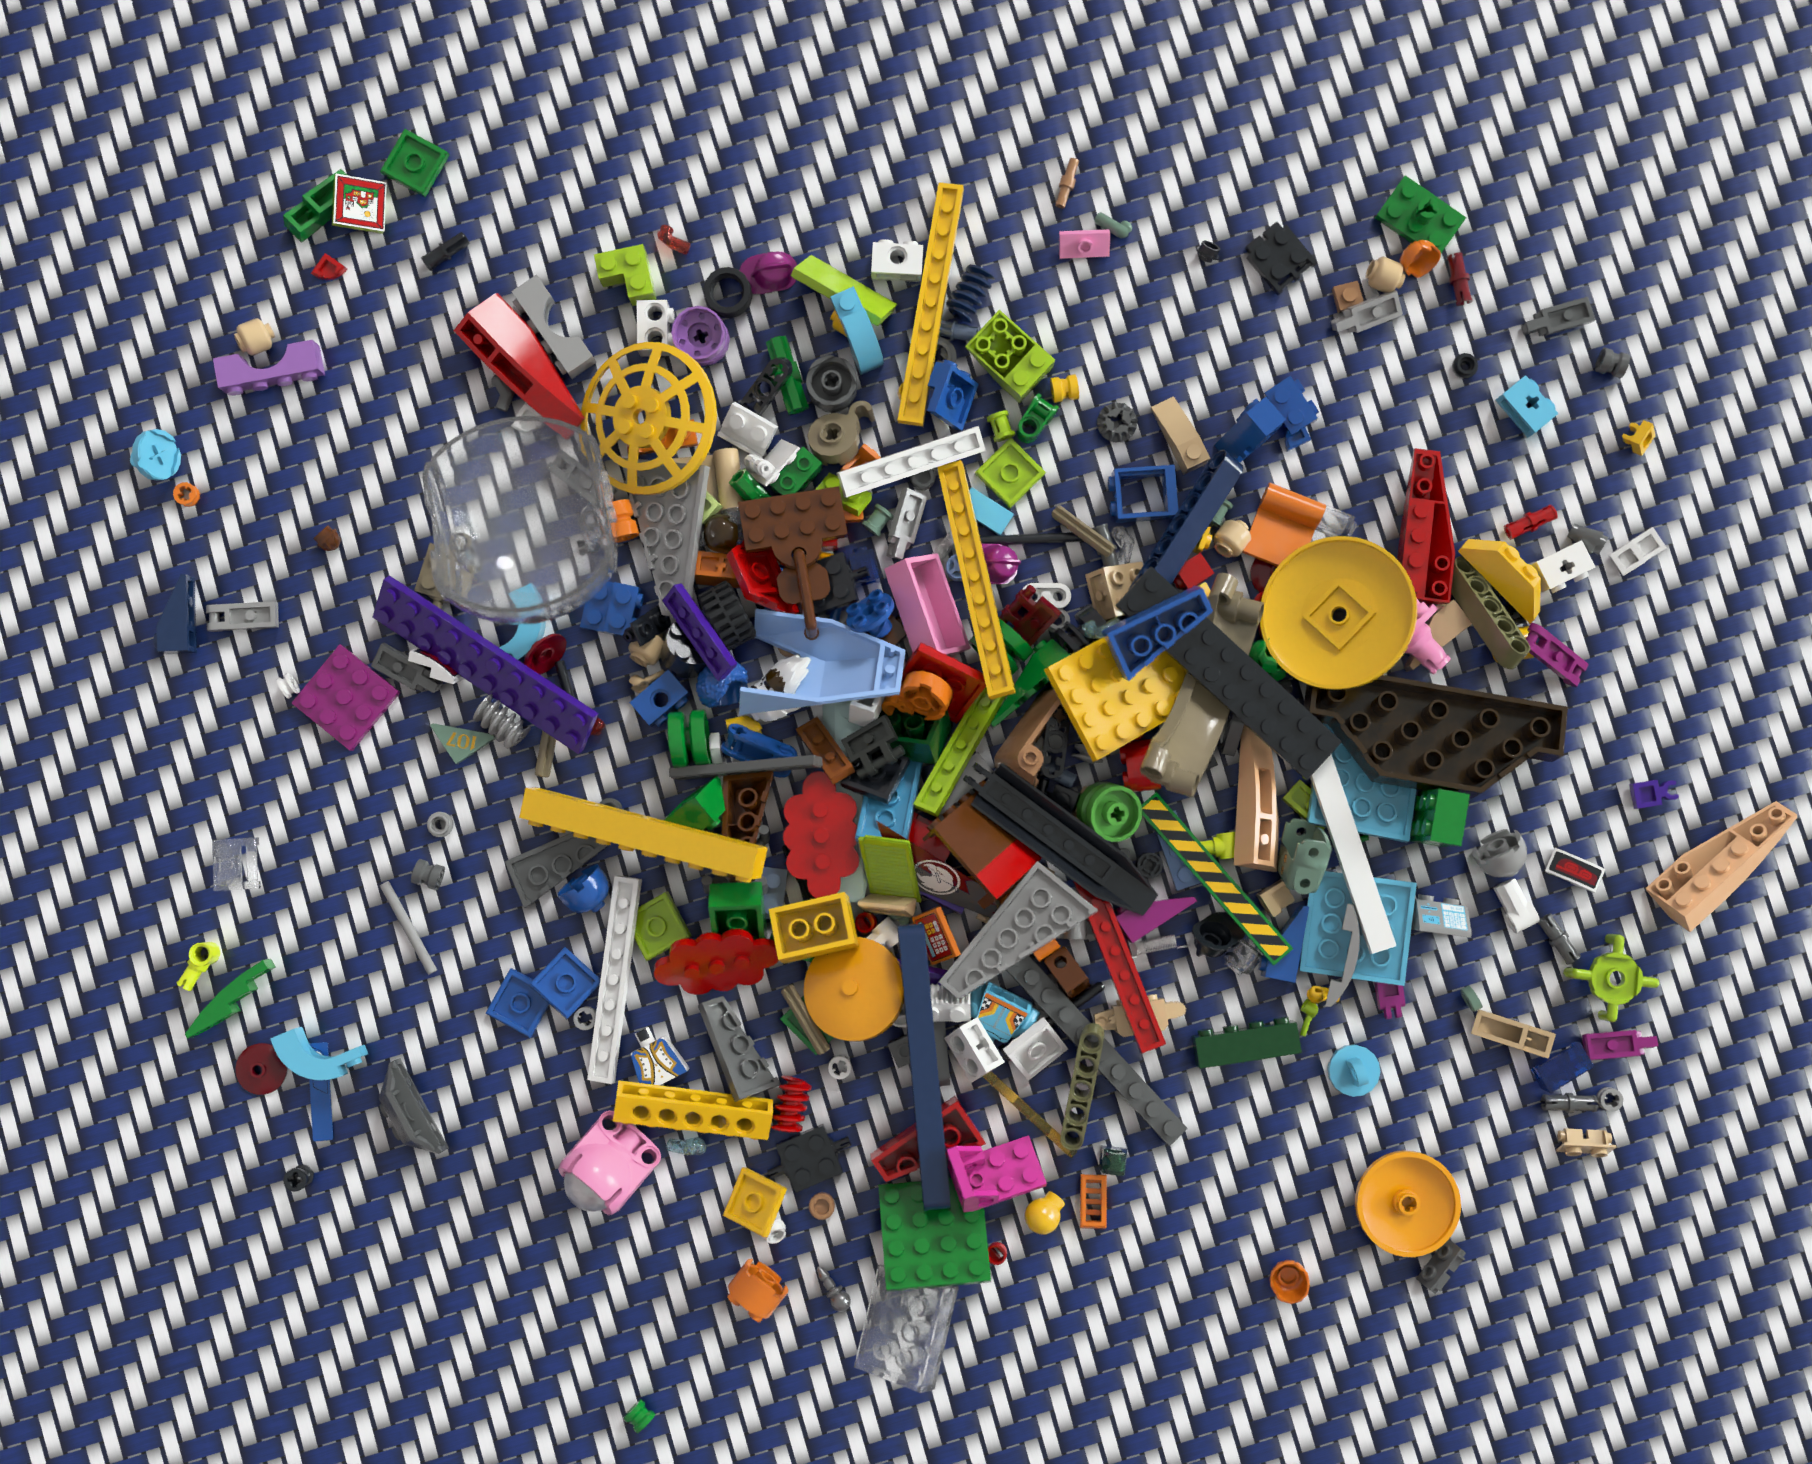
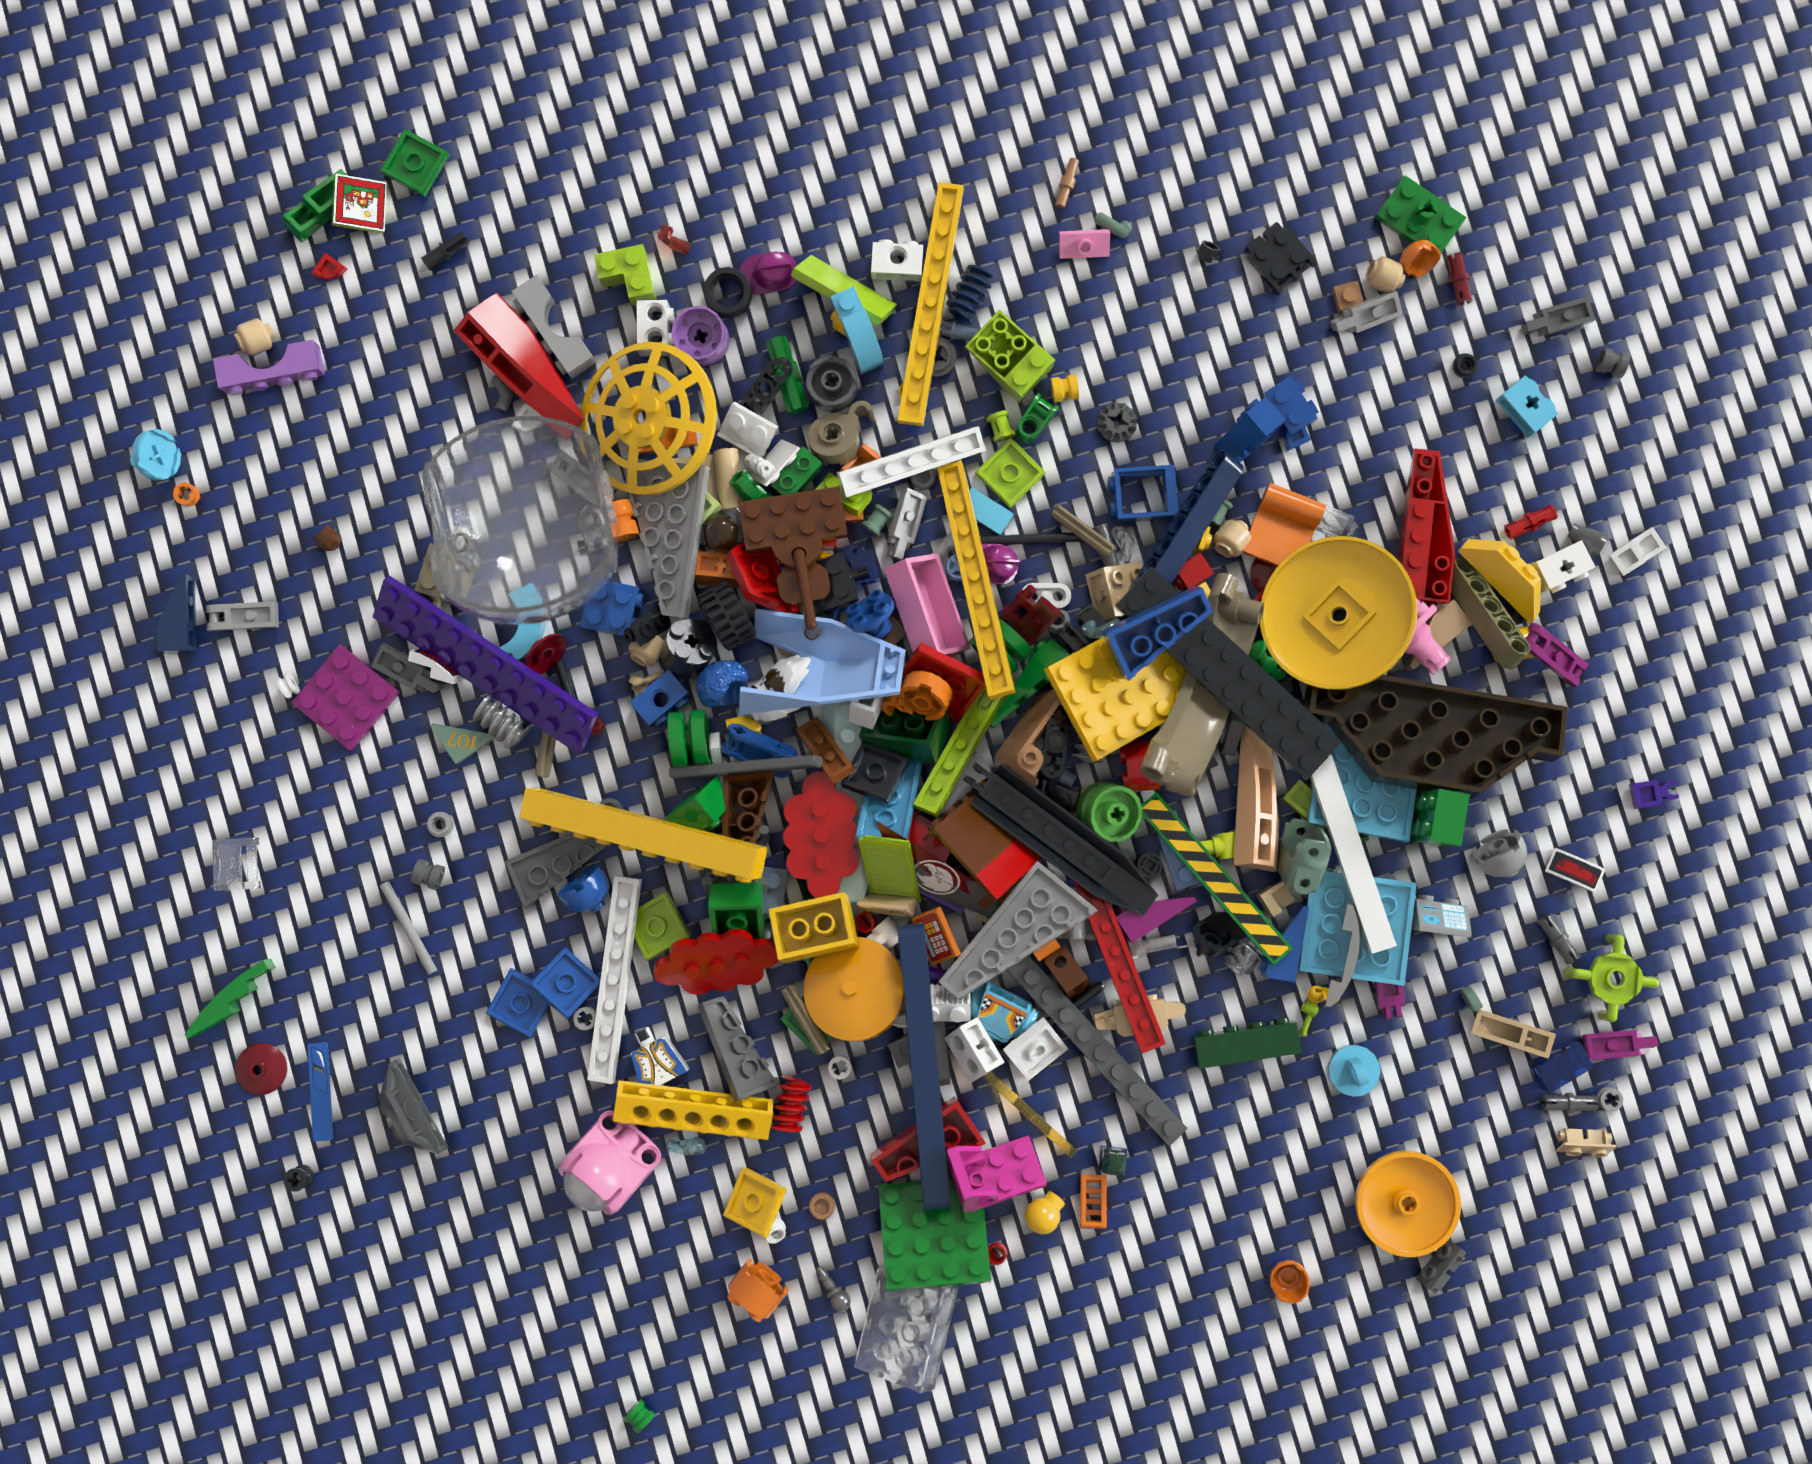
(198, 964): neon yellow pin -> none
(303, 1060): medium azure arch -> none
(699, 632): dark purple plate -> none
(809, 1158): black plate -> none
(869, 740): pearl dark grey plate -> none
(951, 394): blue plate -> none
(1078, 1097): olive beam -> none
(1180, 435): tan slope -> none
(1518, 911): white piece -> none
(1642, 438): yellow tile -> none
(1717, 867): light nougat wedge -> none

